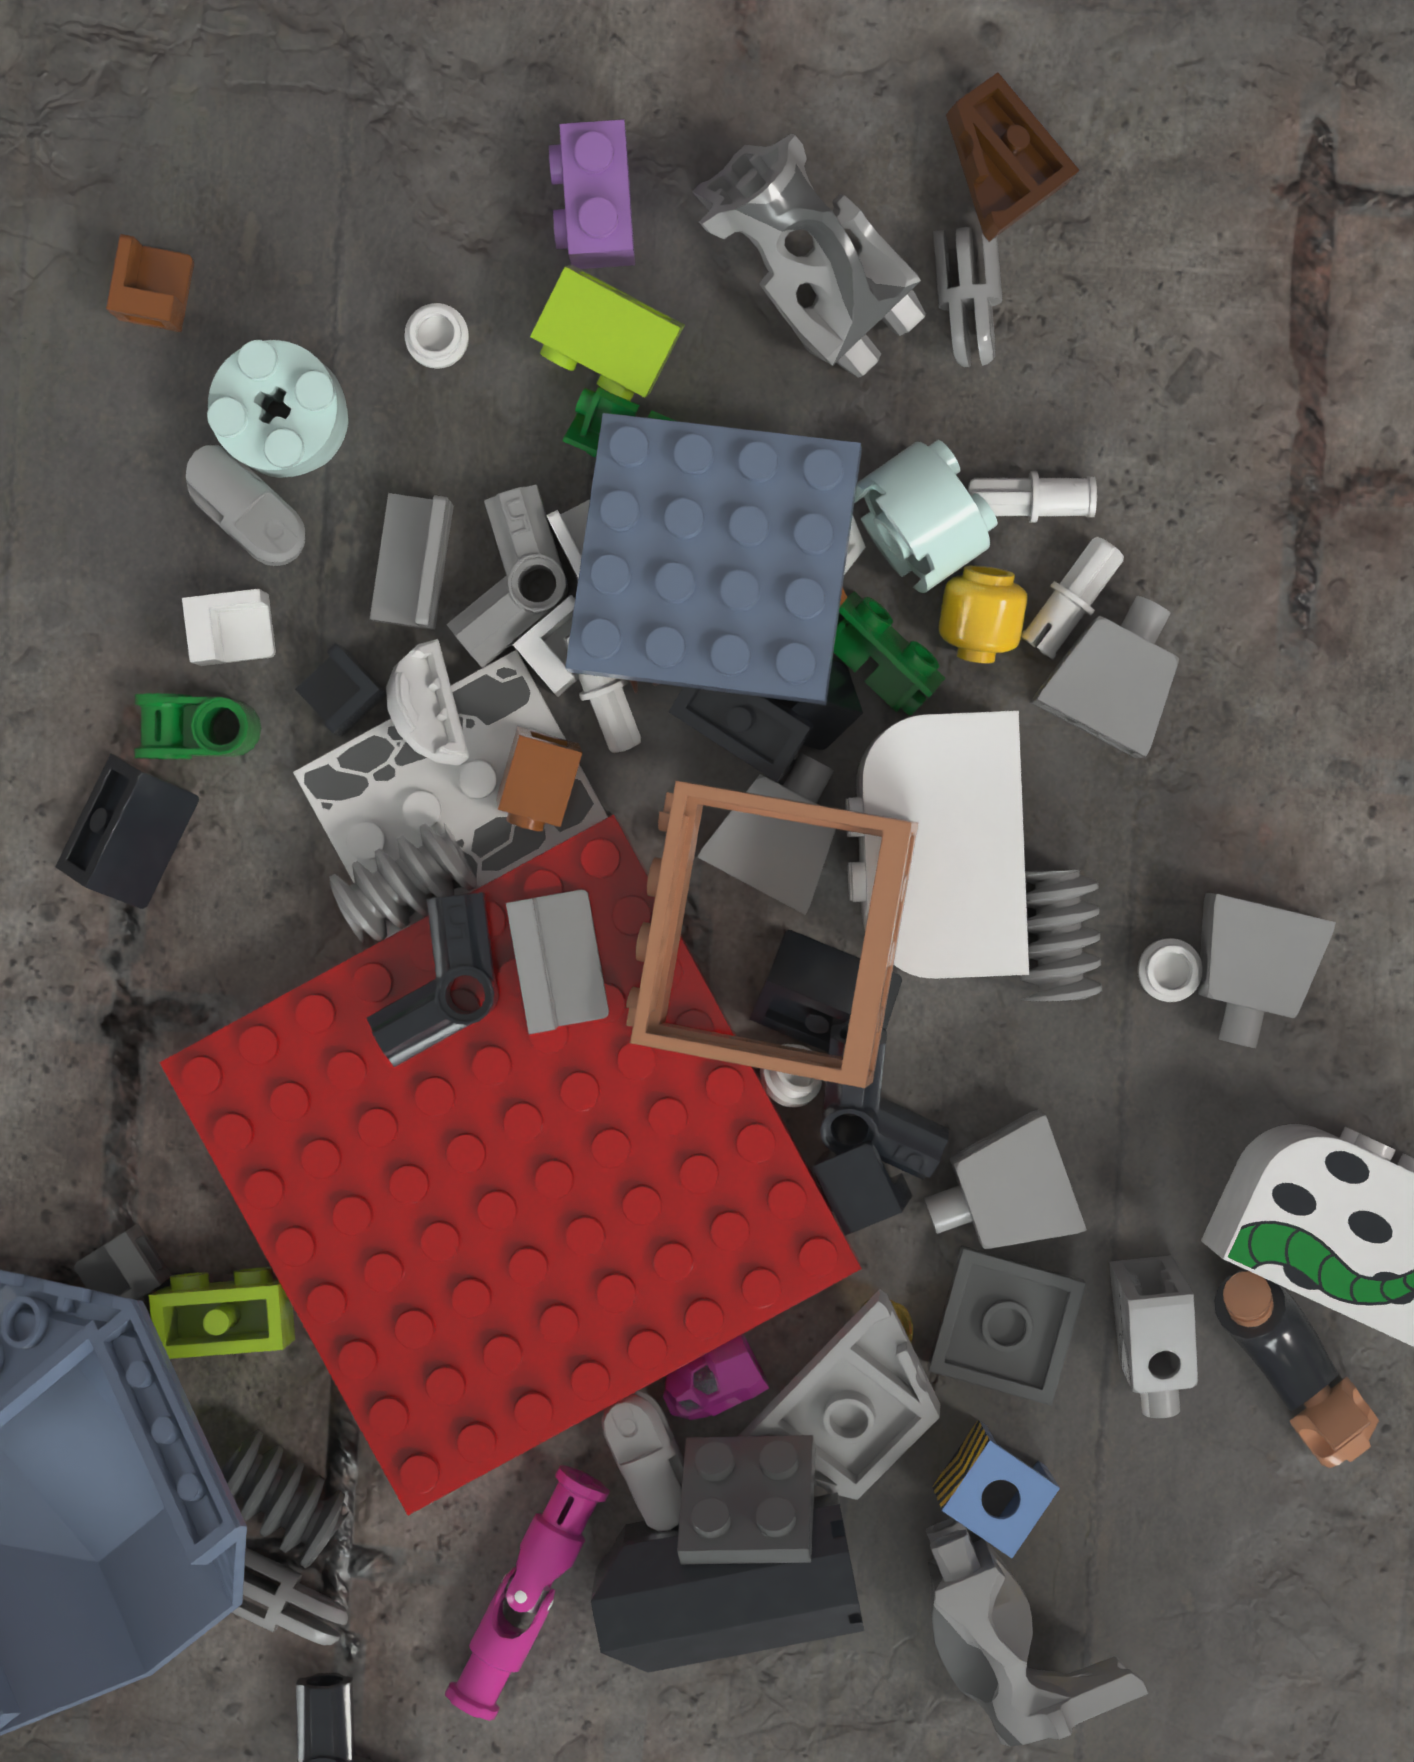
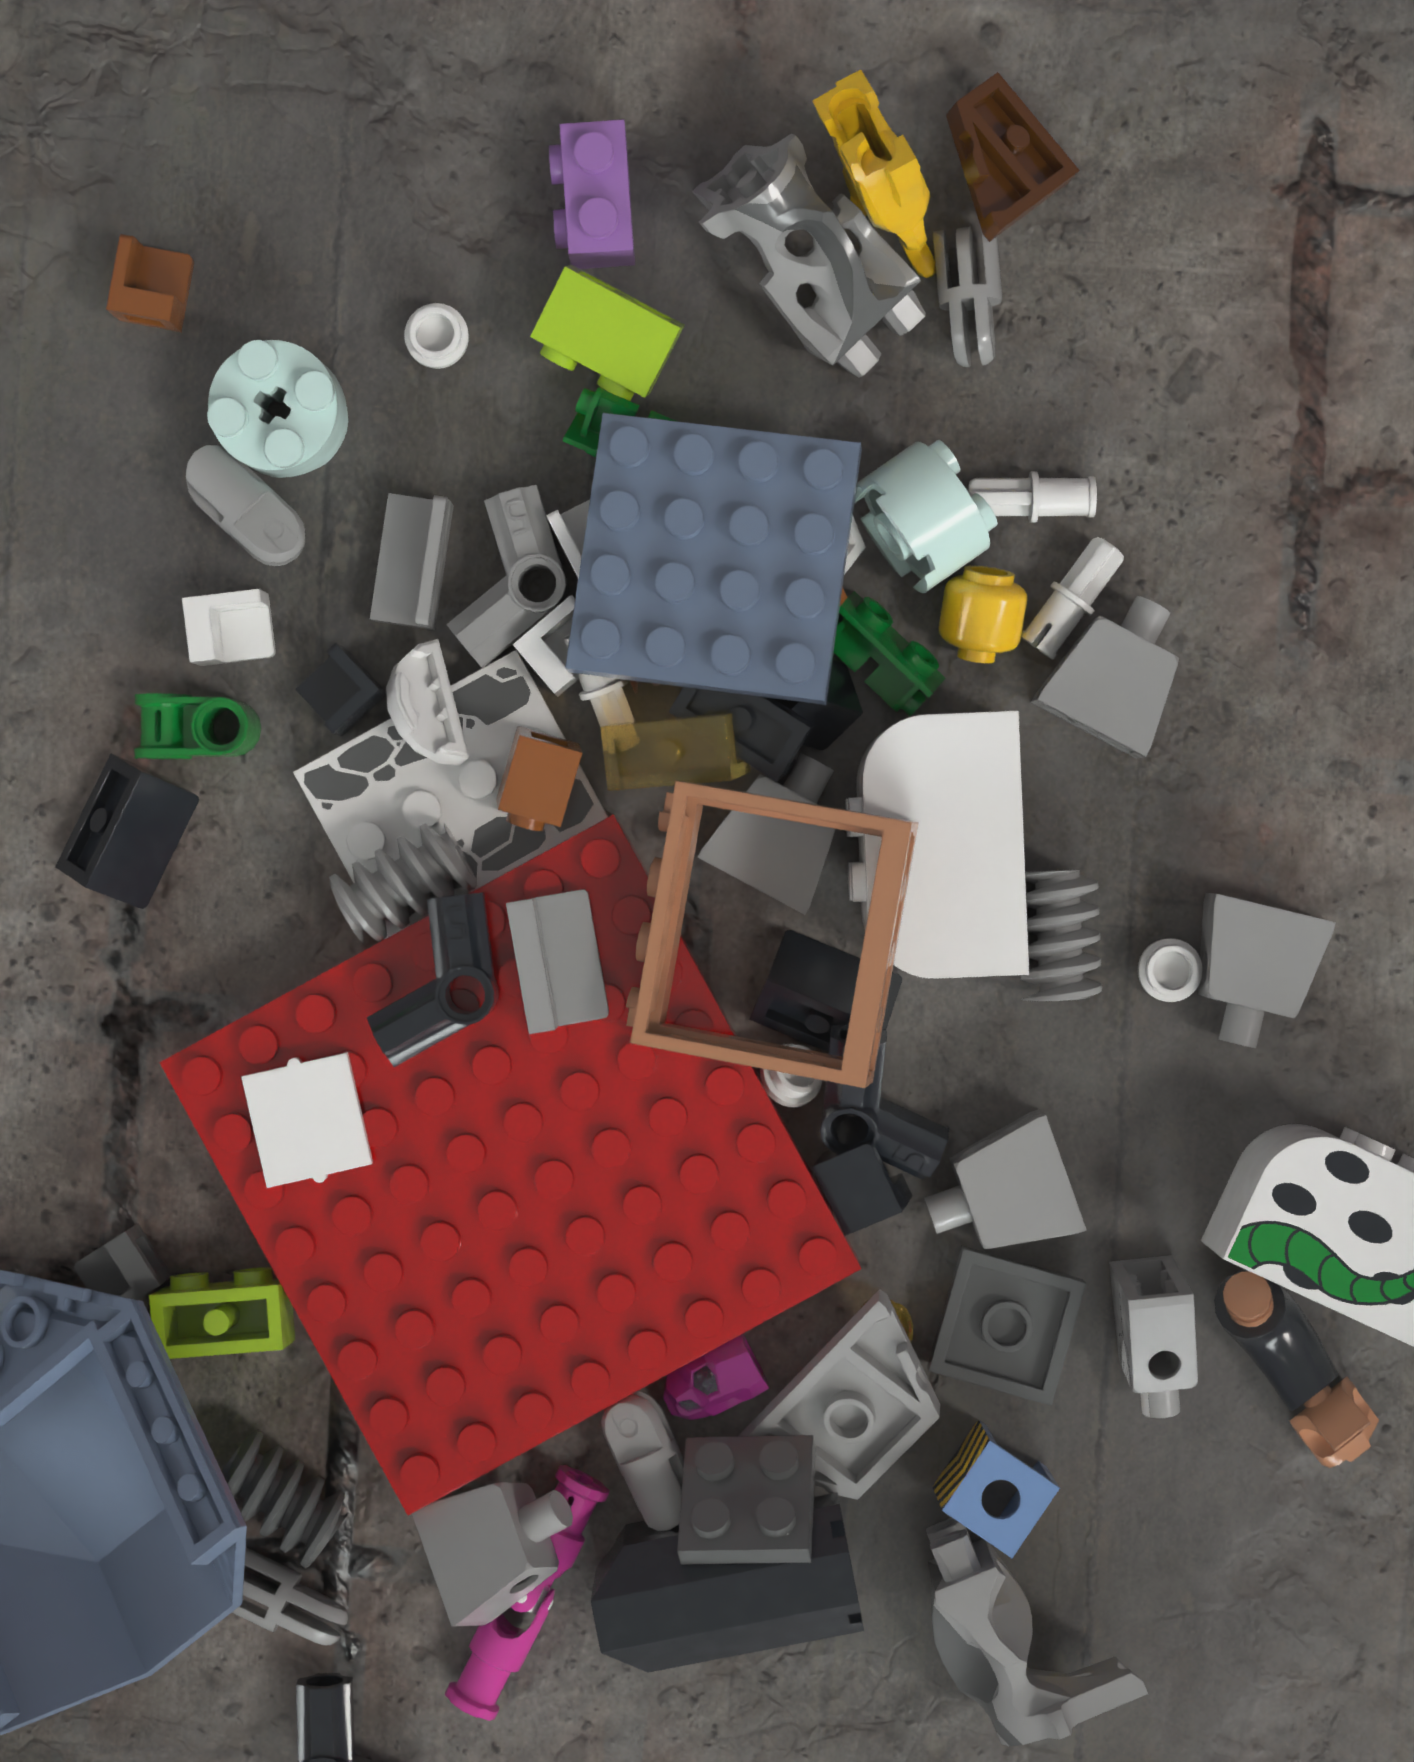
(307, 1120): none -> white piece
(491, 1547): none -> light grey torso
(671, 751): none -> clear yellow panel
(878, 166): none -> yellow animal

